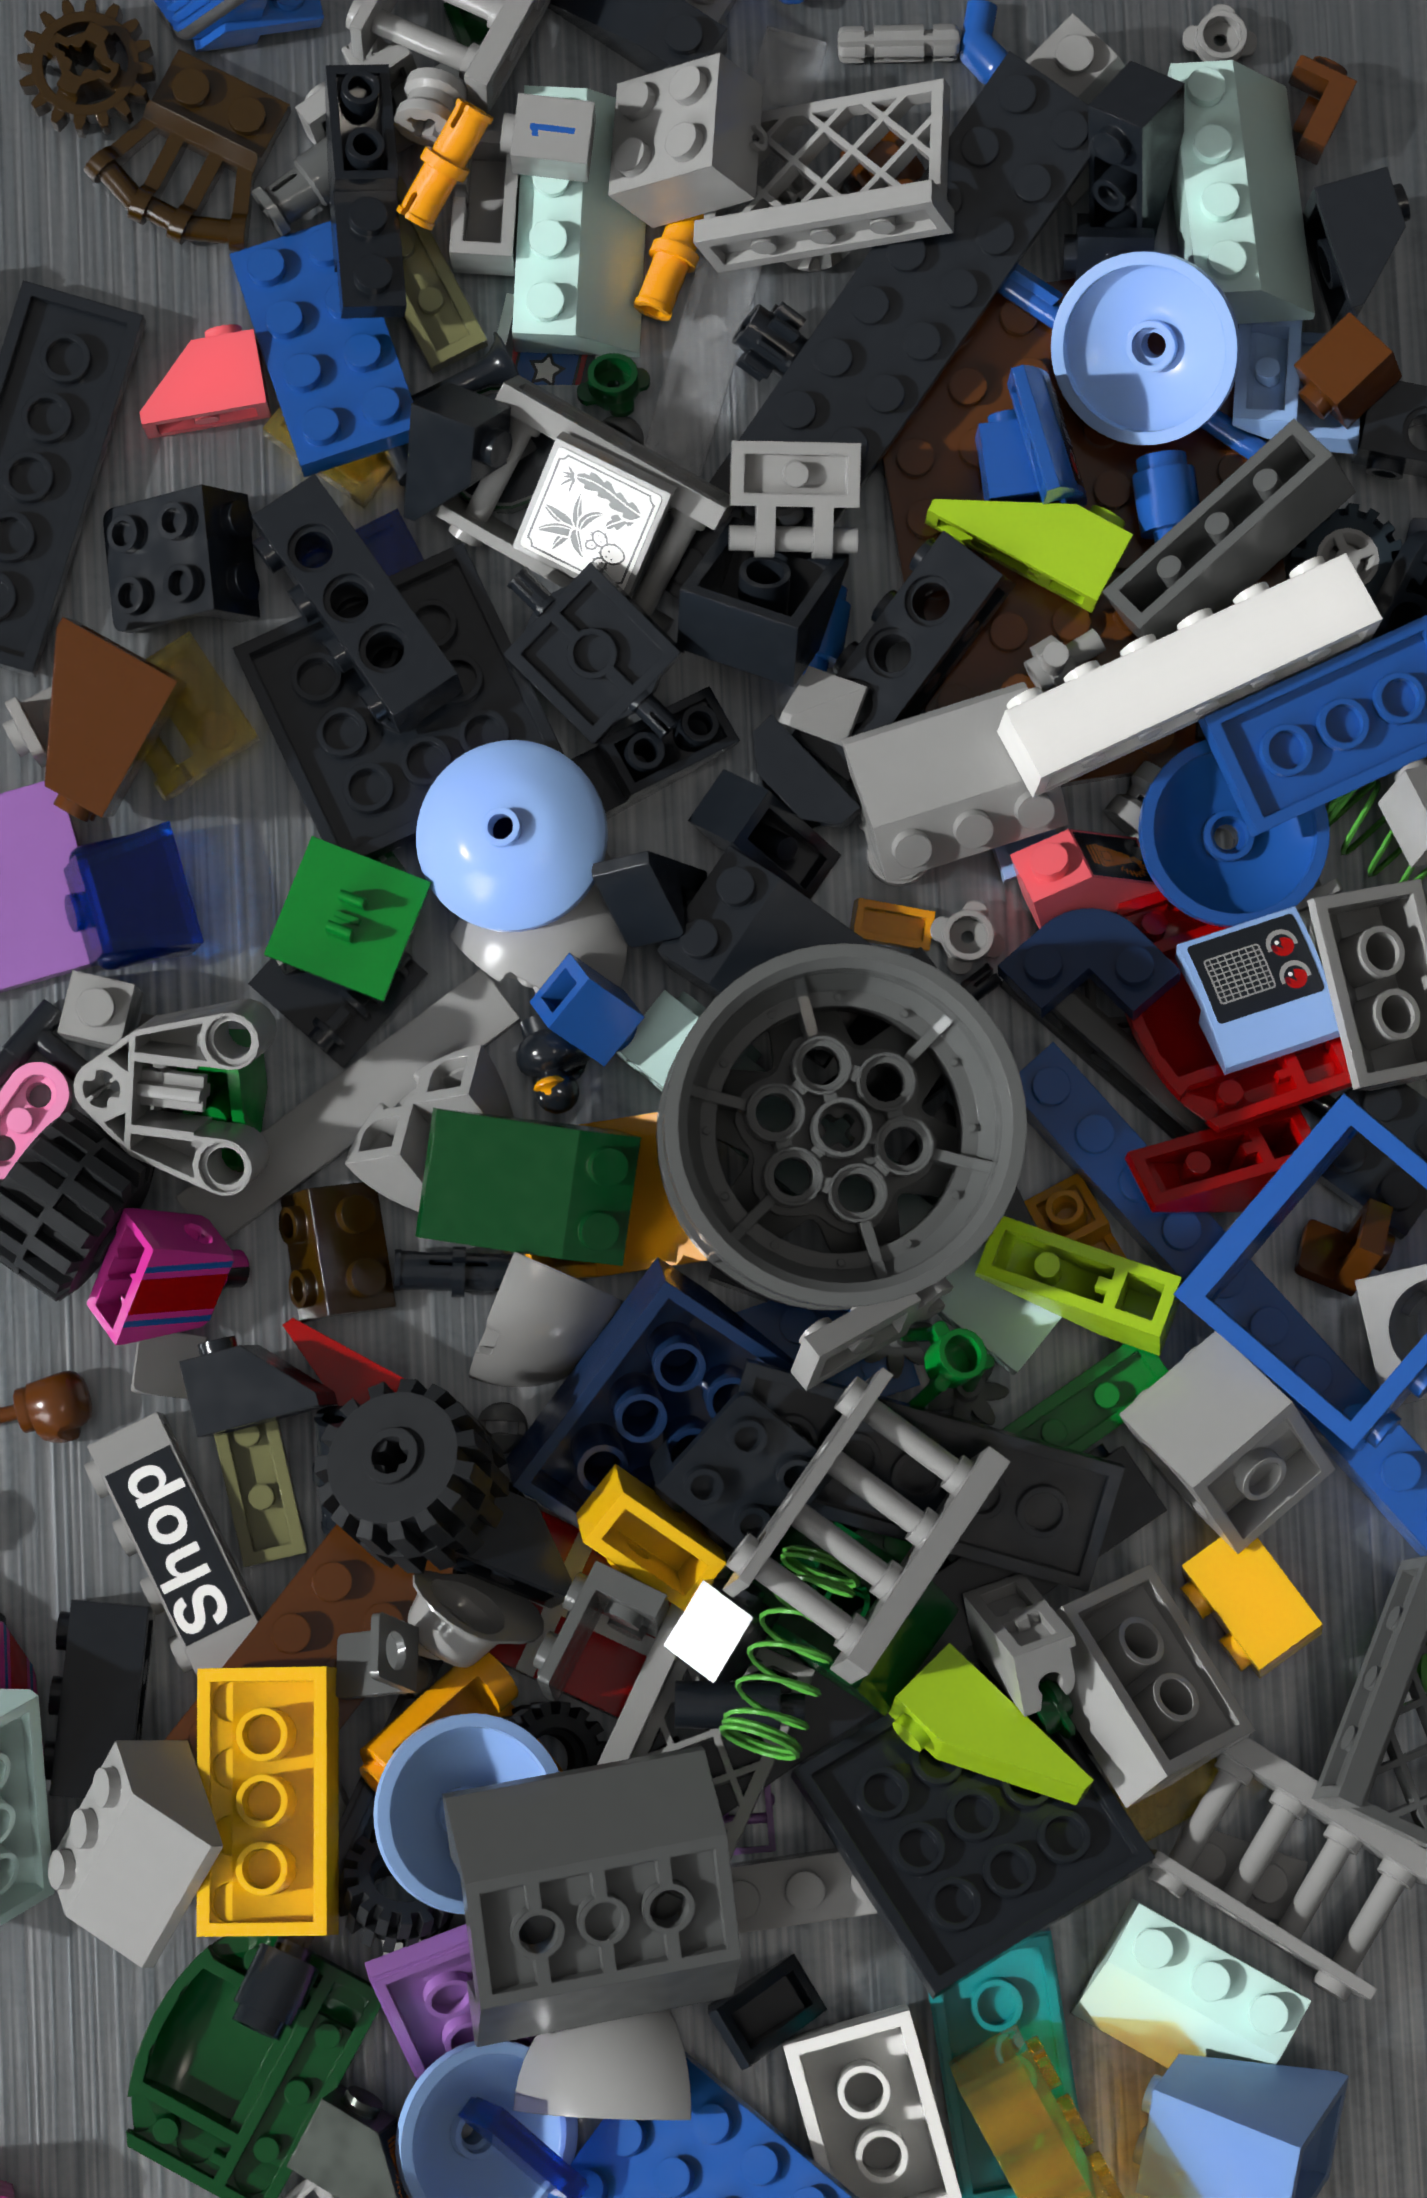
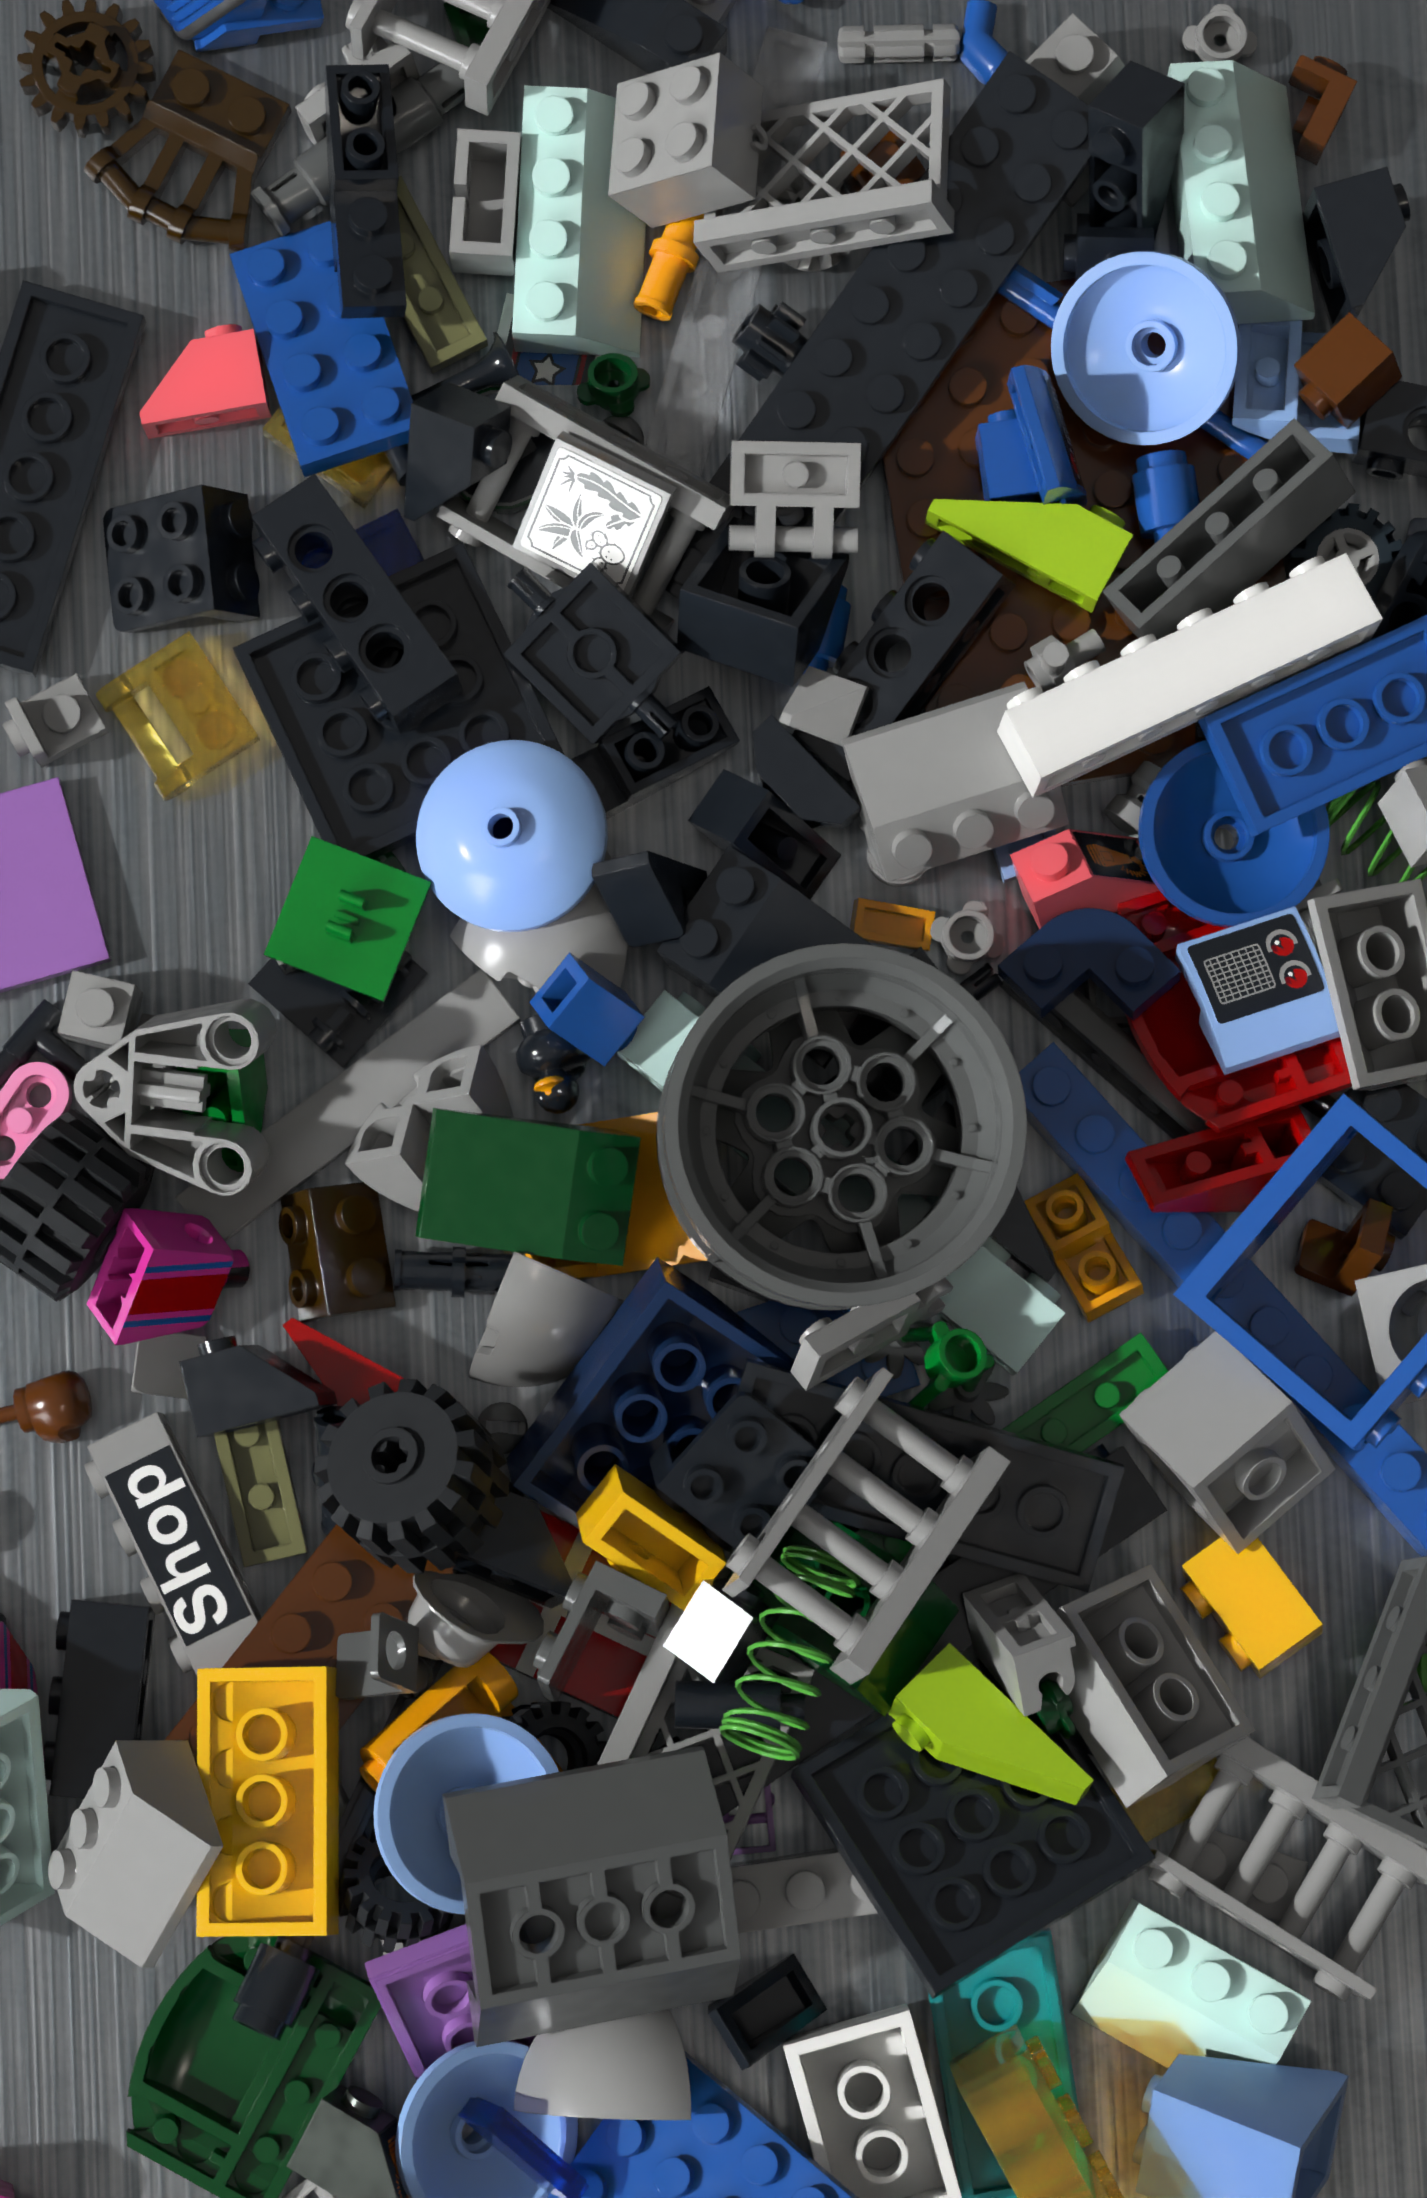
(101, 719): reddish brown slope -> none
(131, 899): clear blue torso -> none
(429, 103): light grey wheel -> none
(444, 164): light orange pin -> none
(550, 137): light grey brick -> none
(1082, 1284): lime slope -> none

